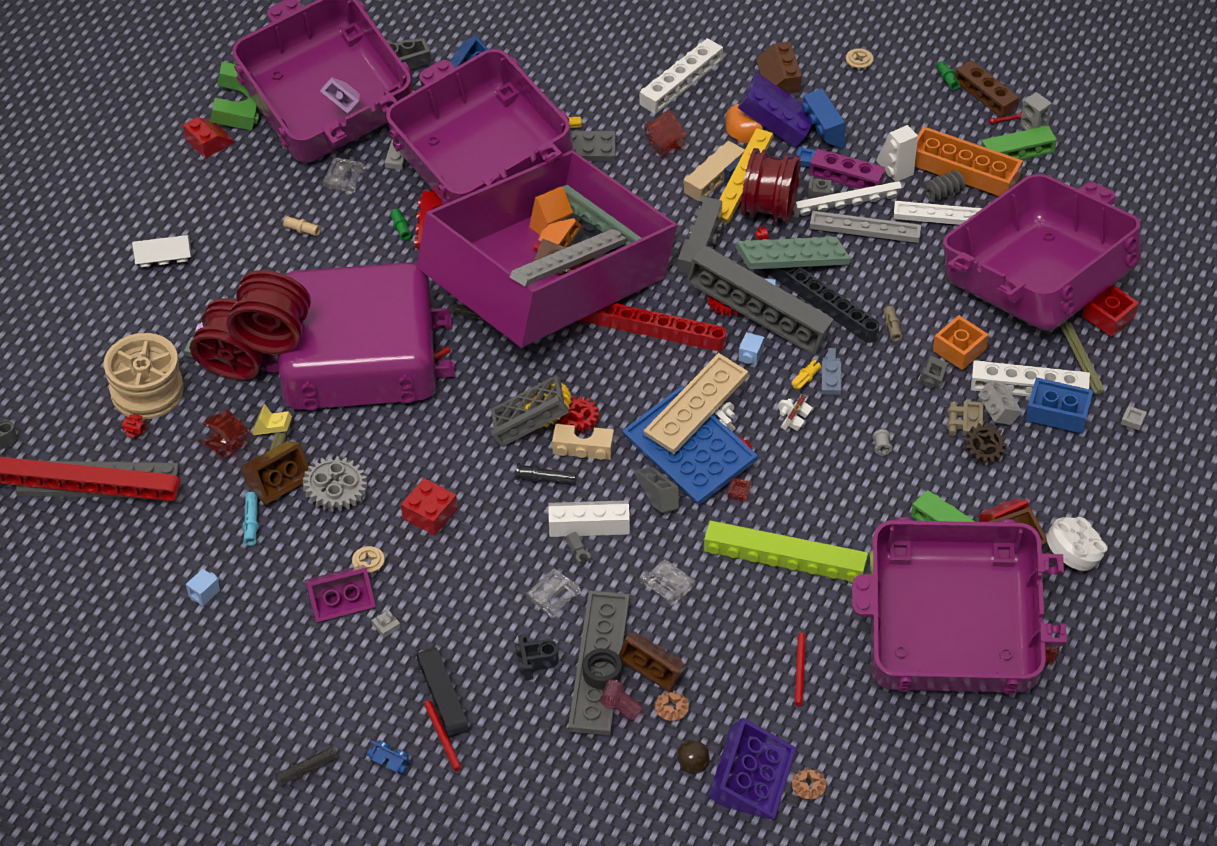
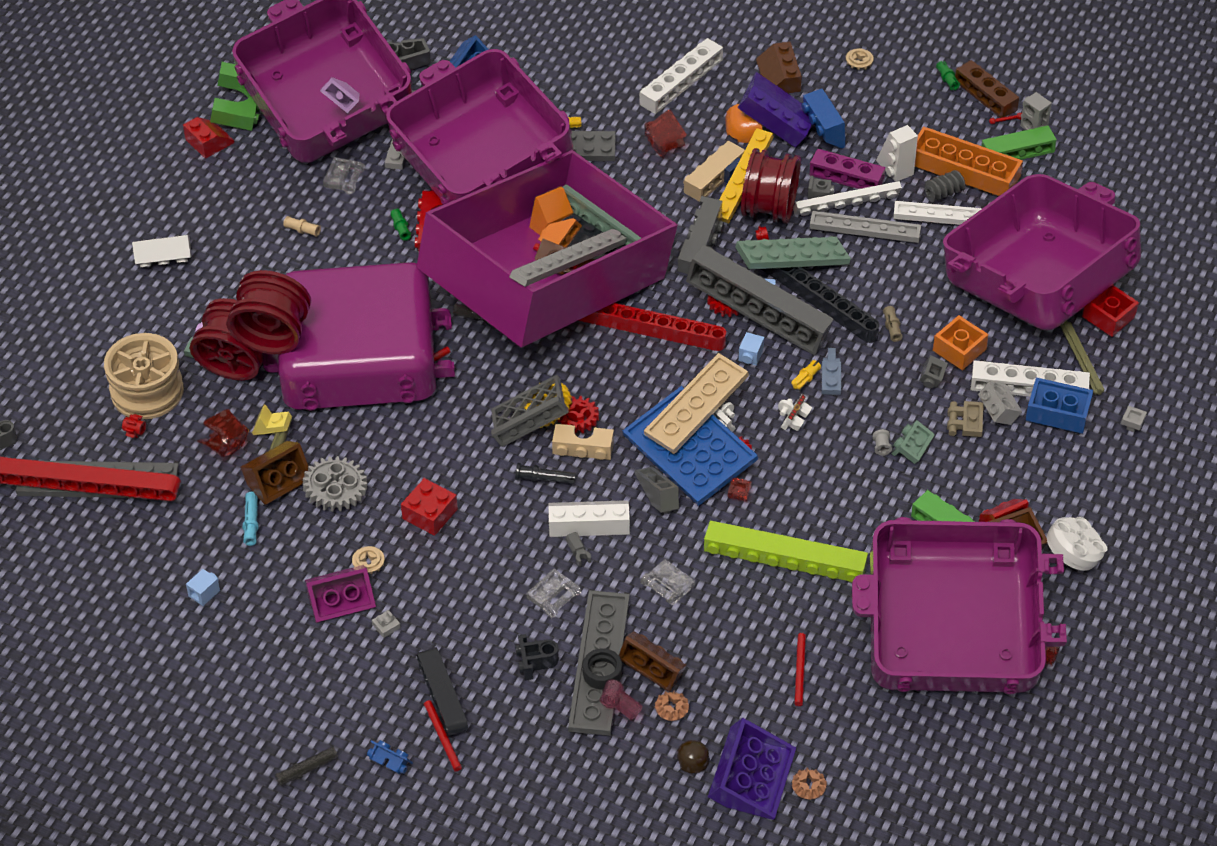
(806, 156): blue plate -> none
(913, 442): none -> sand green bracket
(989, 452): dark brown gear -> none

